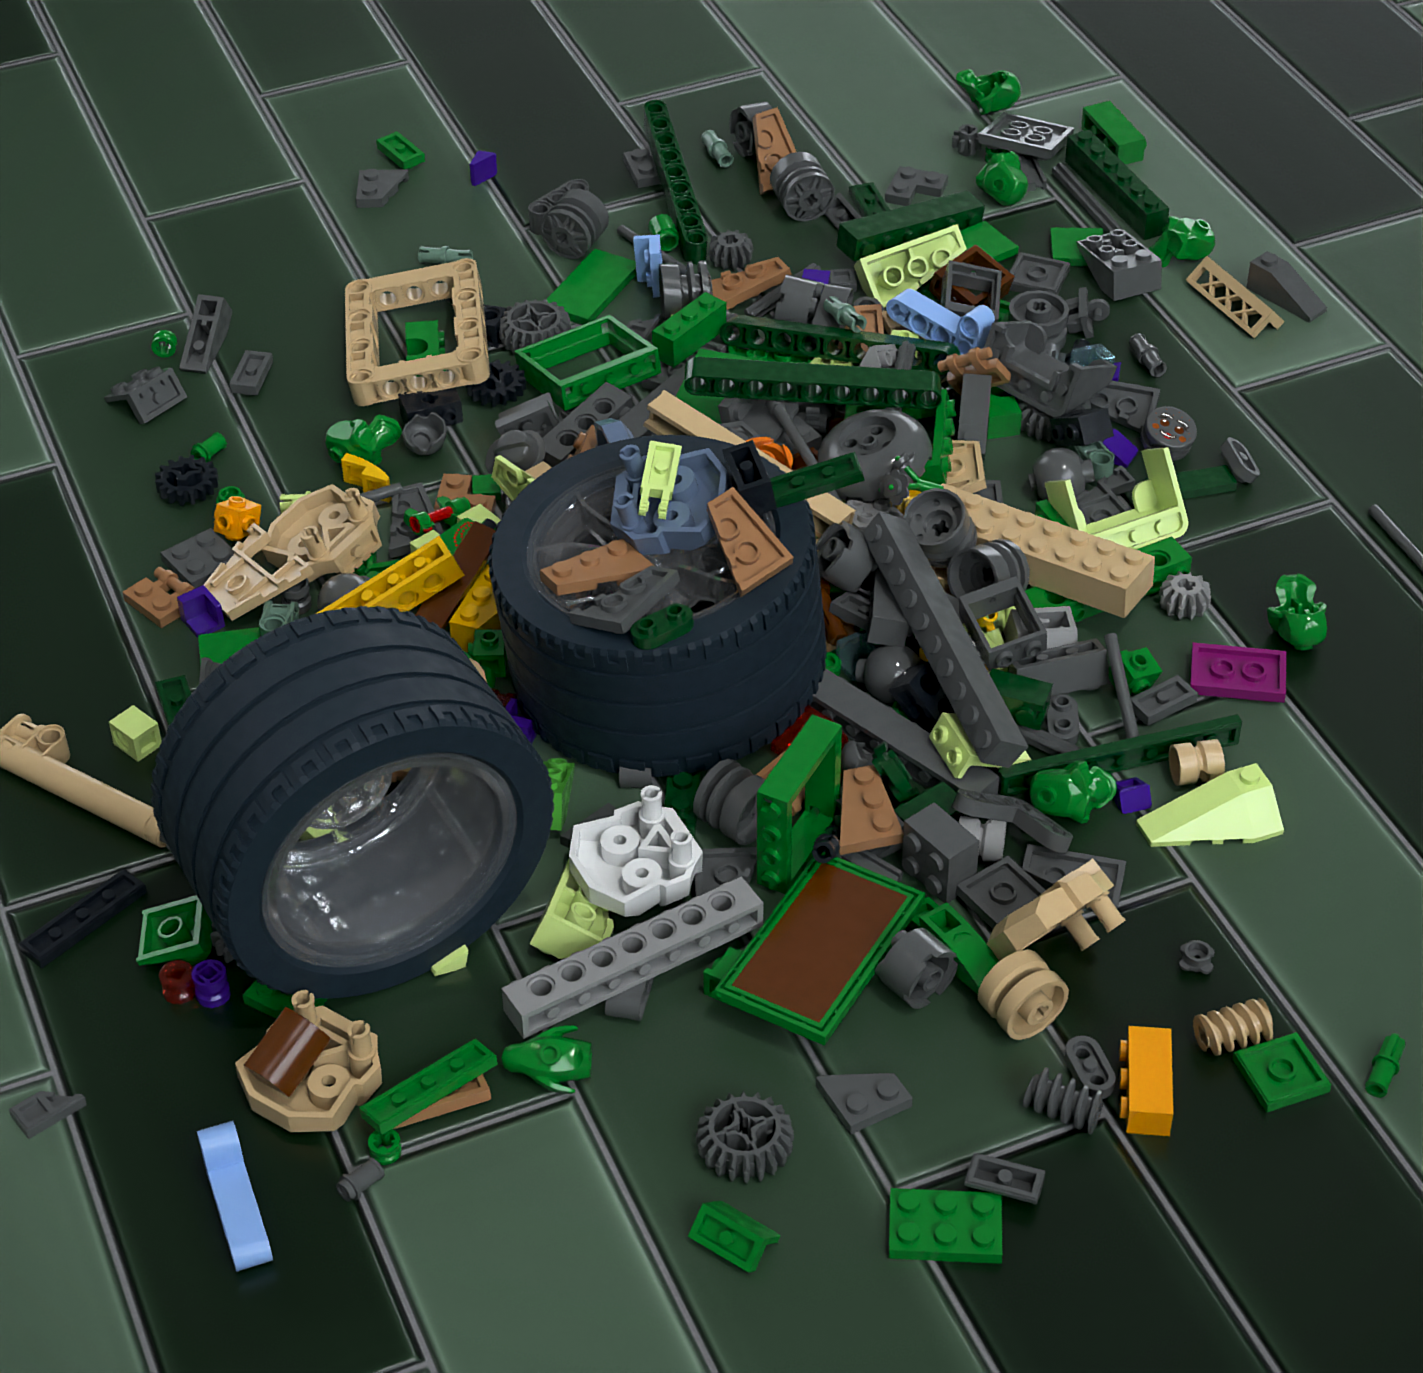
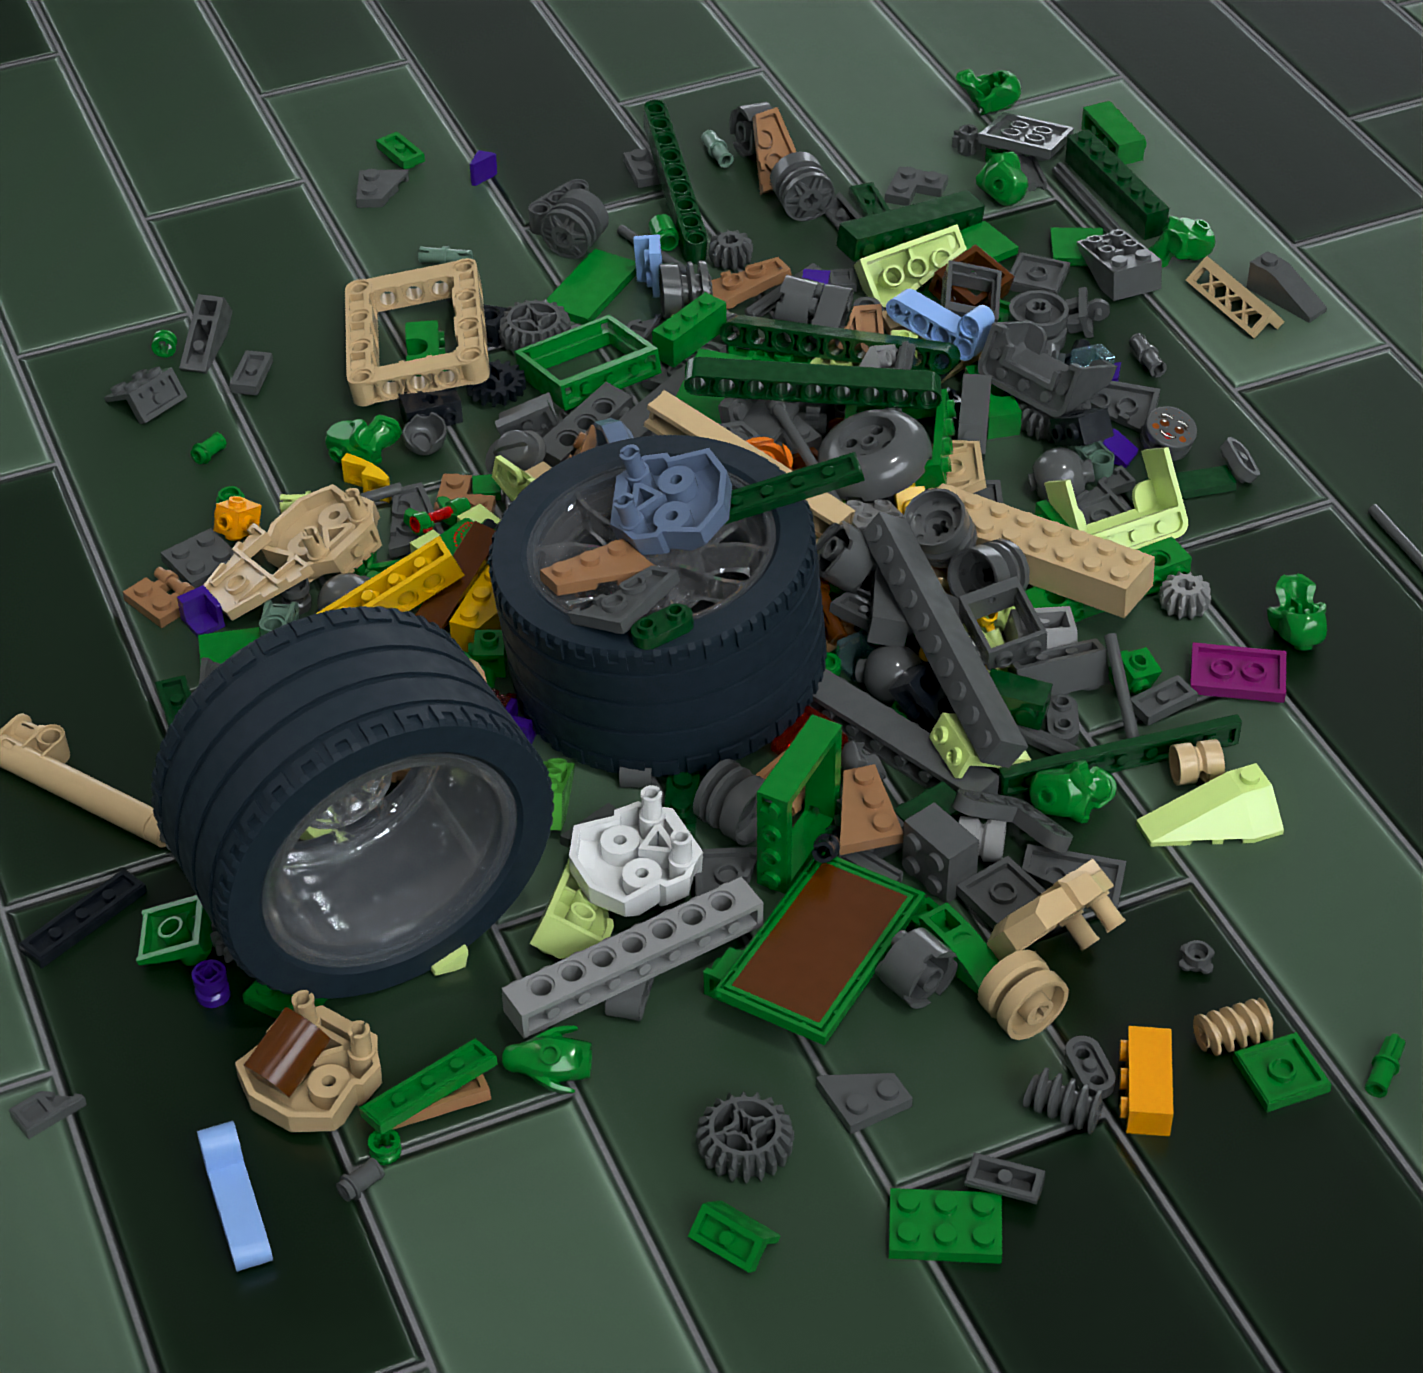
(135, 733): yellowish green brick -> none
(174, 990): clear red wheel -> none
(186, 480): black gear -> none
(659, 476): yellowish green hinge -> none
(746, 541): medium nougat wing -> none
(750, 476): black brick -> none
(845, 314): sand green pin -> none
(890, 764): dark green plate -> none
(897, 485): dark grey plant -> none
(977, 357): medium nougat plate -> none
(1132, 795): dark purple slope -> none

